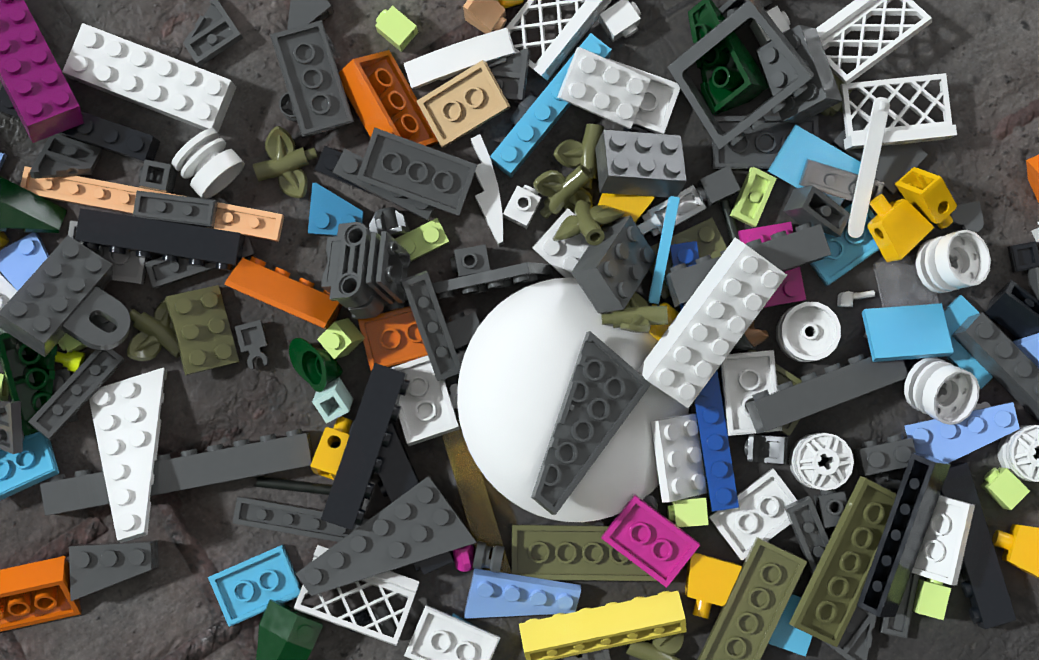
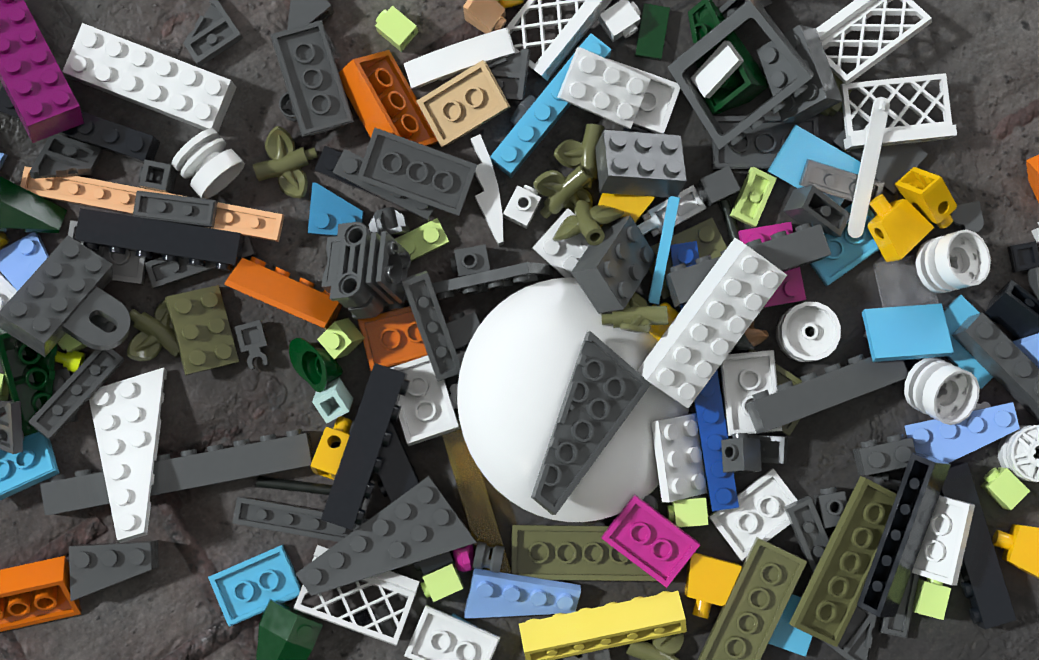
(442, 582): none -> yellowish green brick
(652, 32): none -> dark green tile
(717, 69): none -> white tile
(741, 454): none -> dark grey brick
(779, 18): white brick -> none
(807, 454): white wheel -> none
(845, 299): white hand -> none

